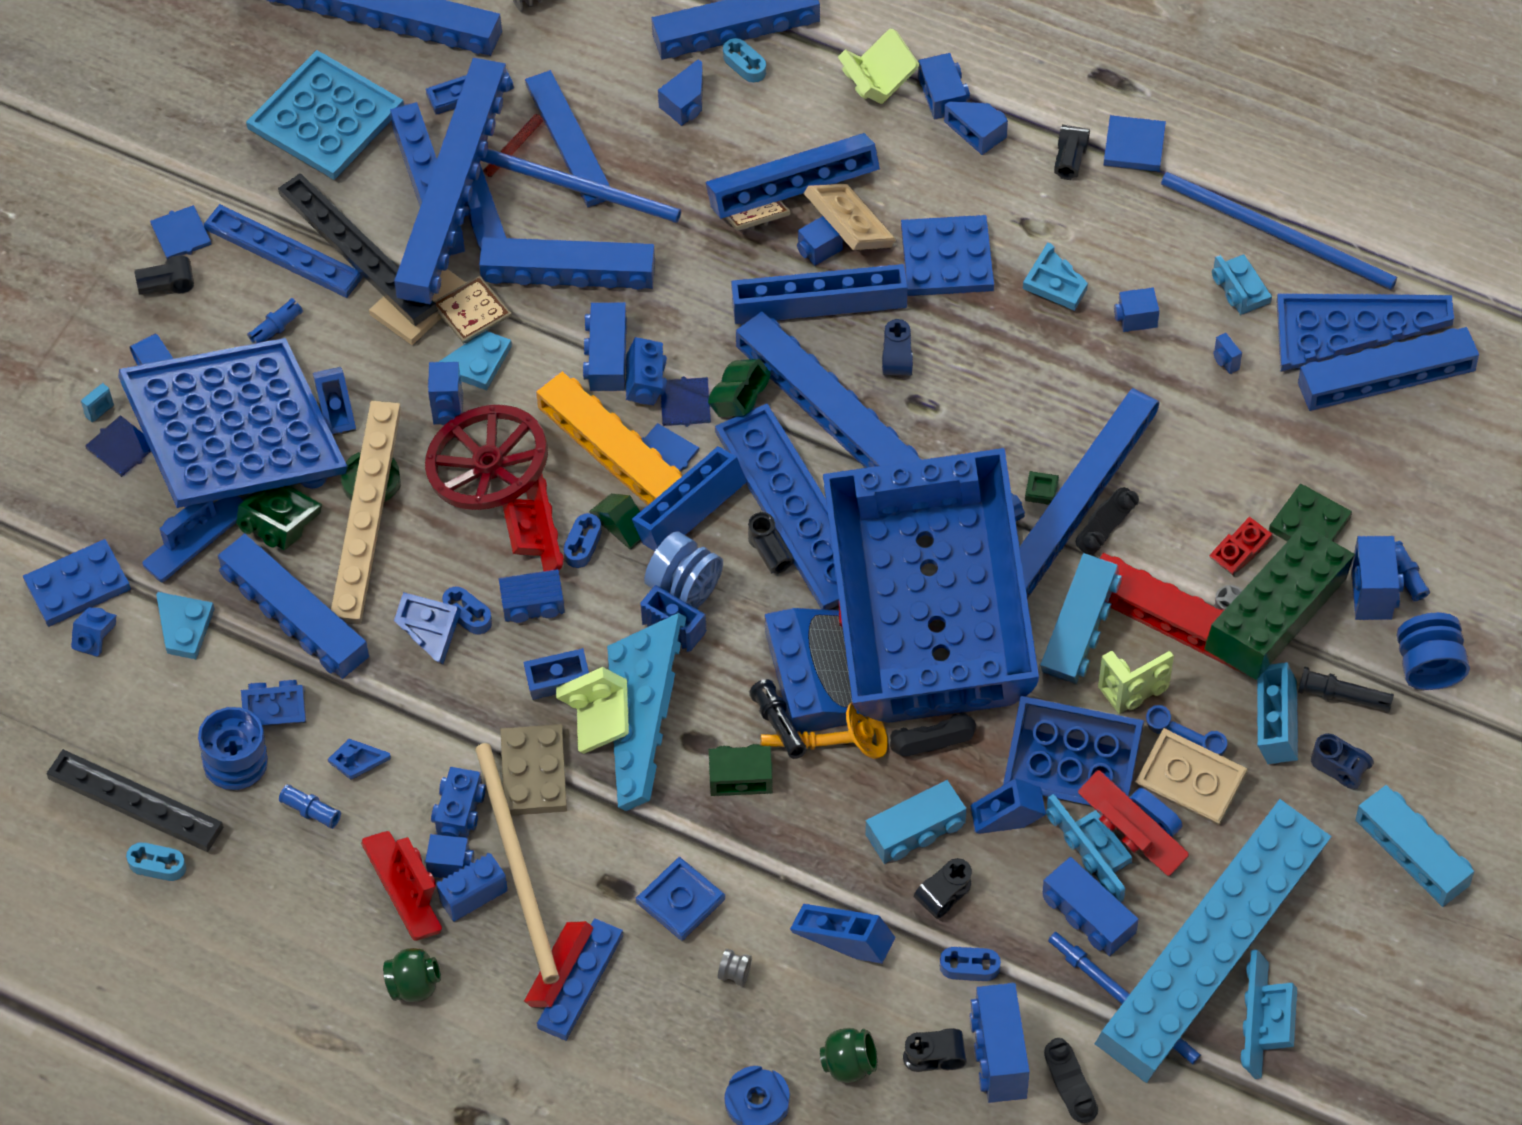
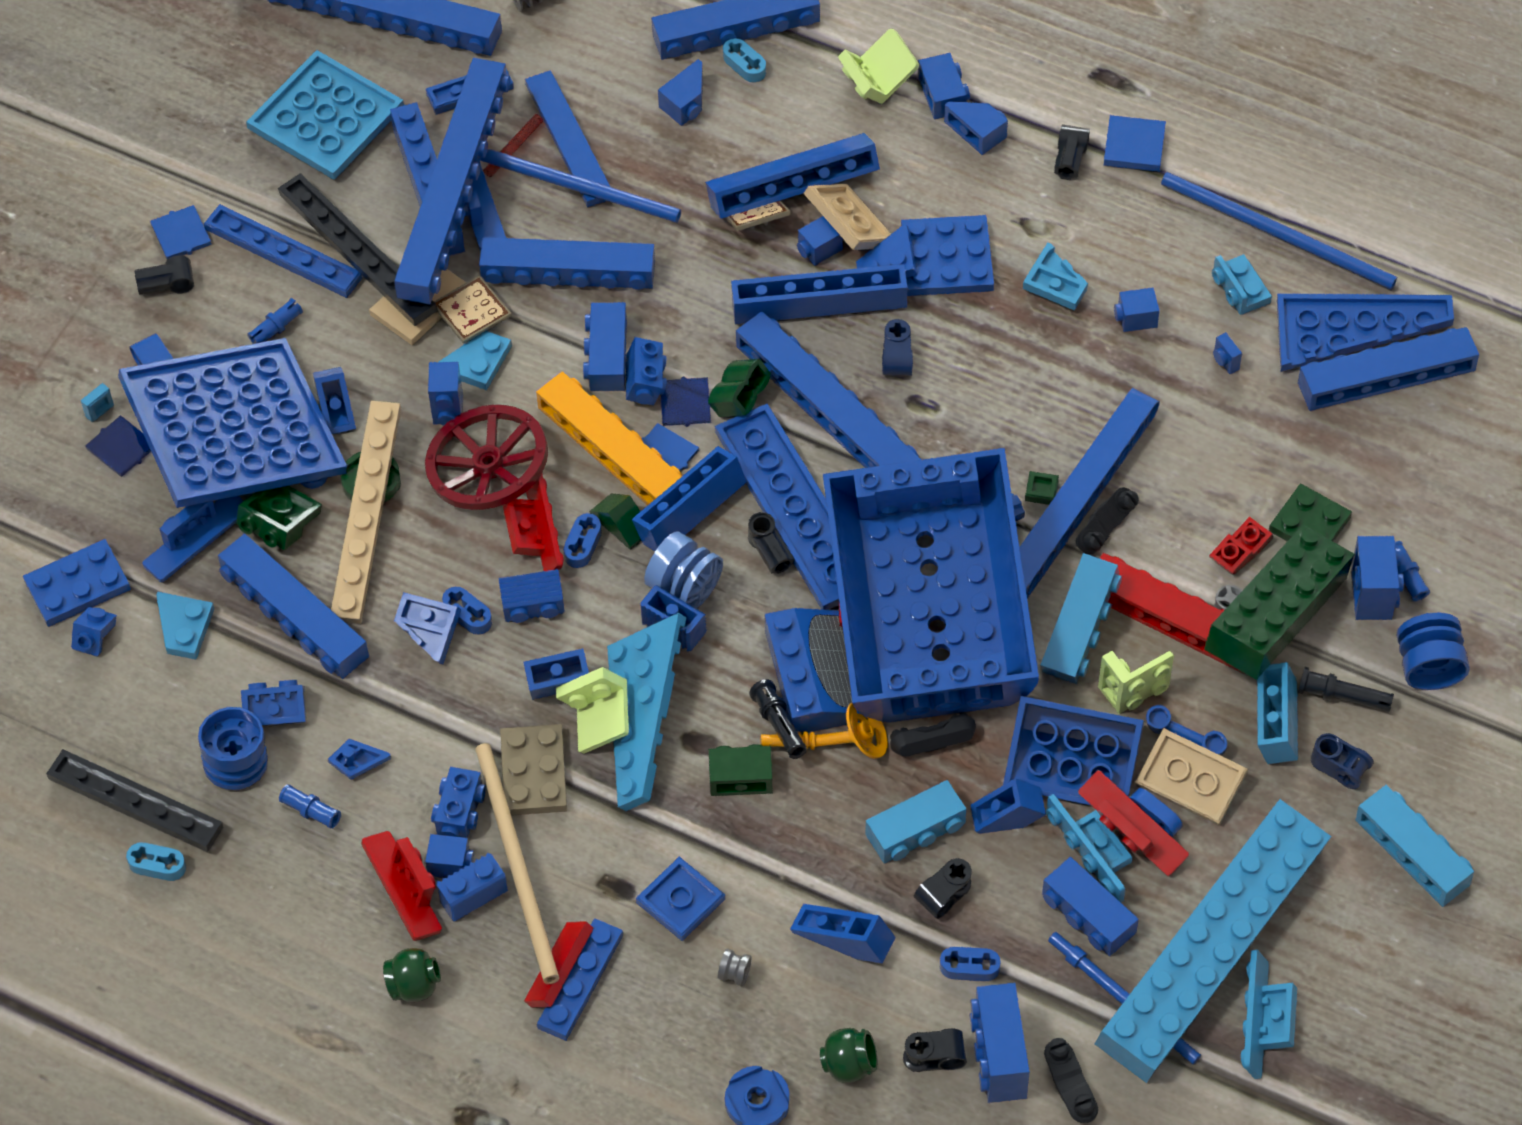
(892, 251): none -> blue wing

